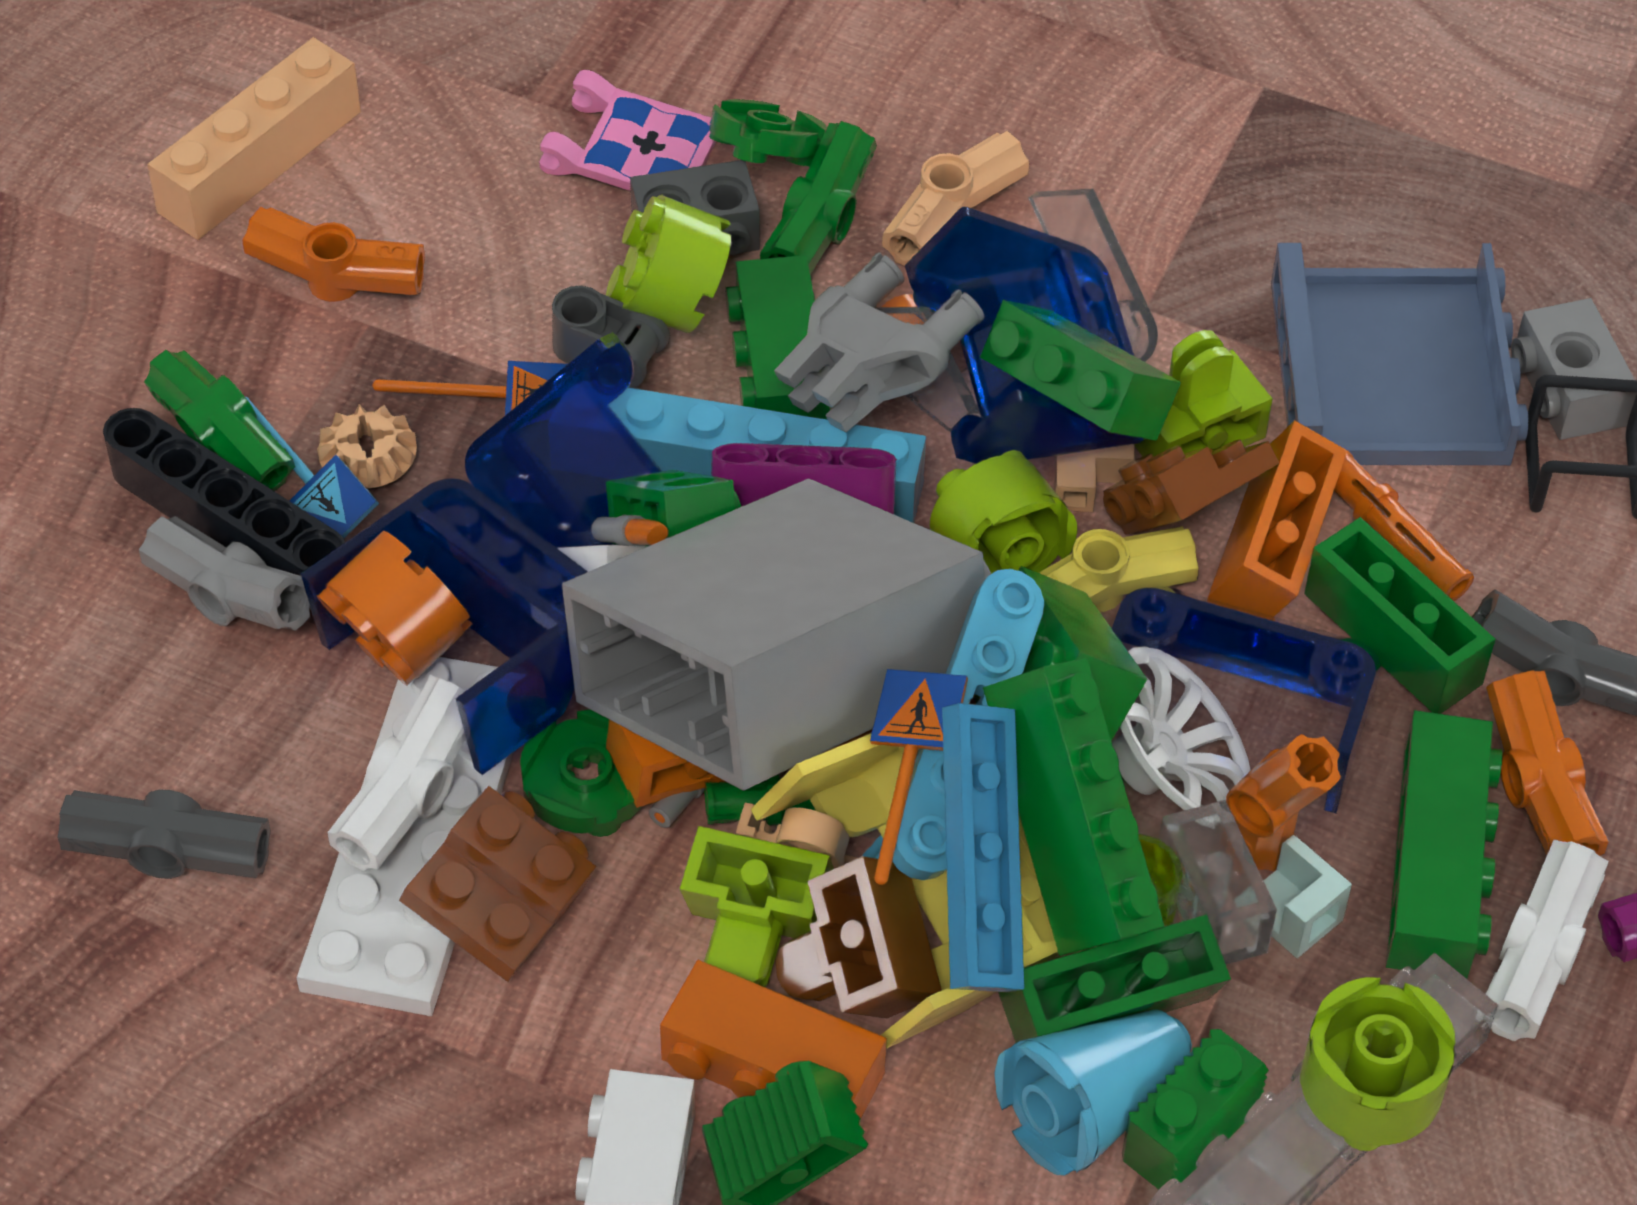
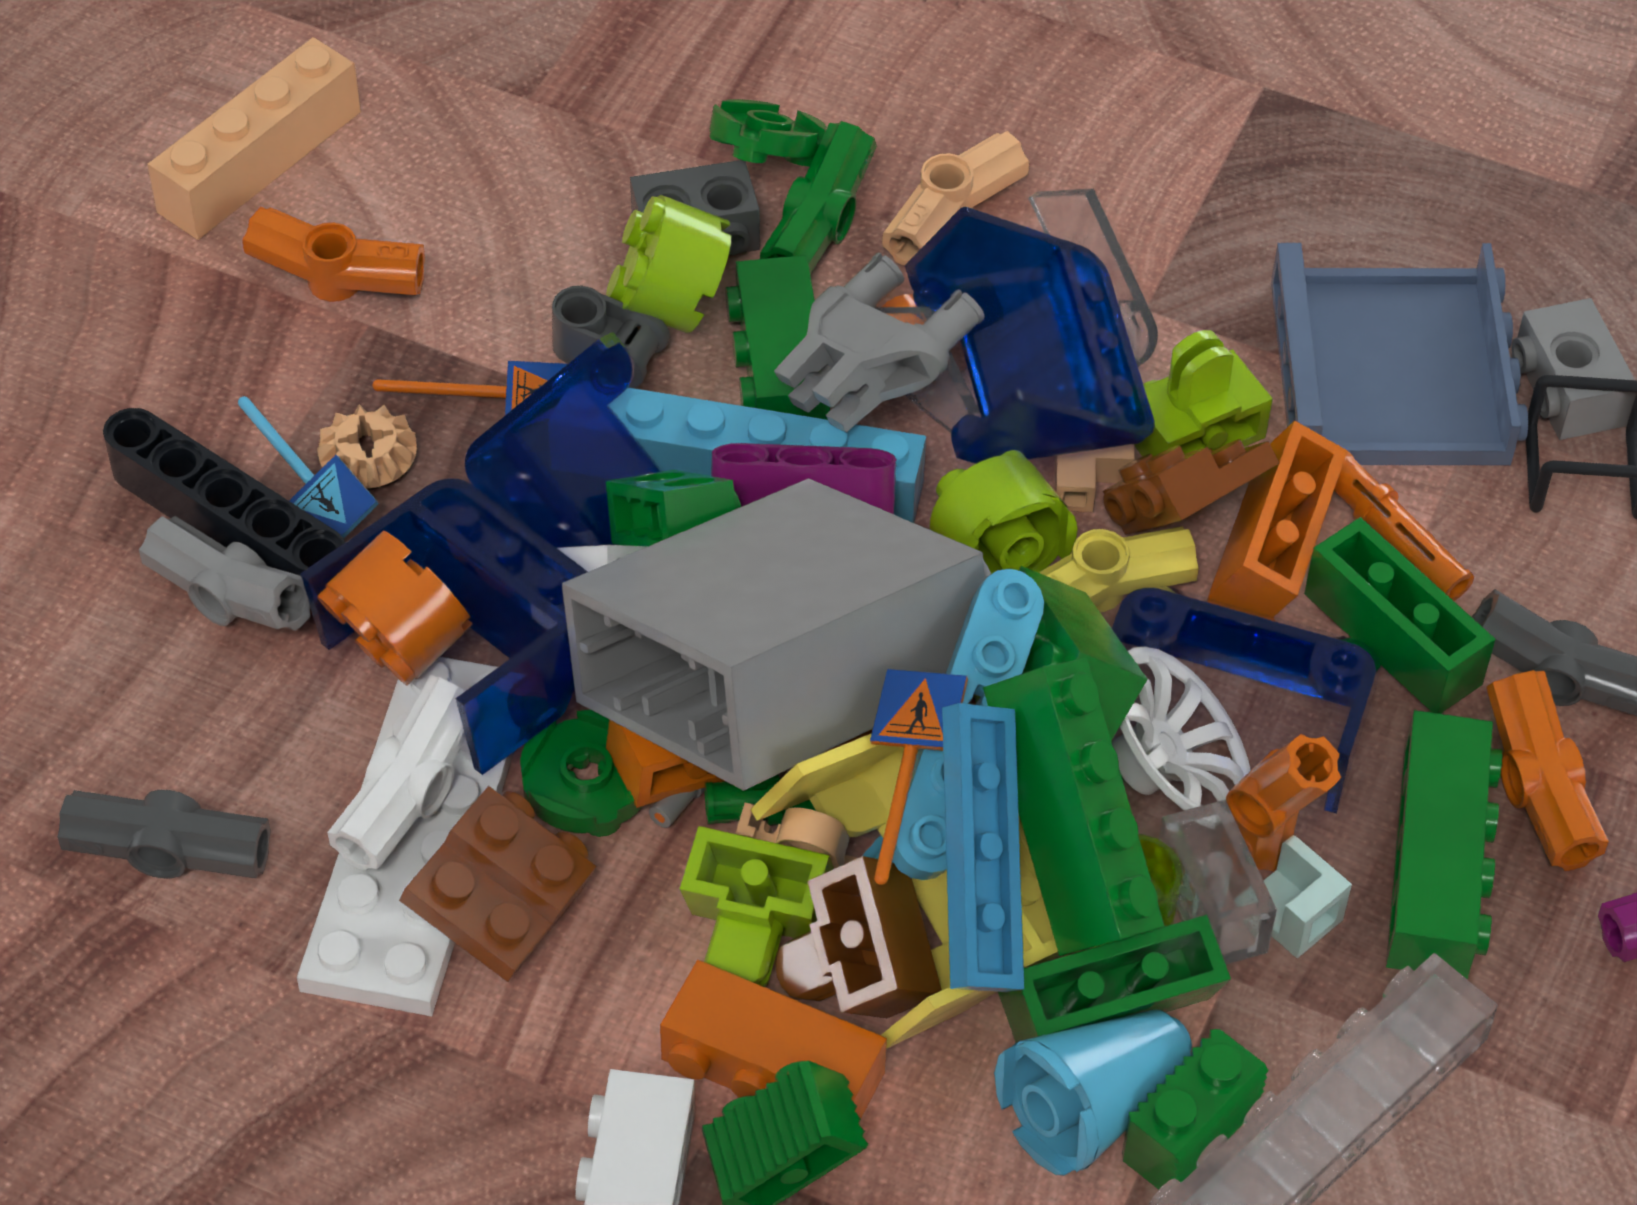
(217, 417): green piece -> none
(629, 530): piece -> none
(630, 138): bright pink flag -> none
(1080, 370): green brick -> none
(1377, 1062): lime brick -> none
(1545, 939): white piece -> none

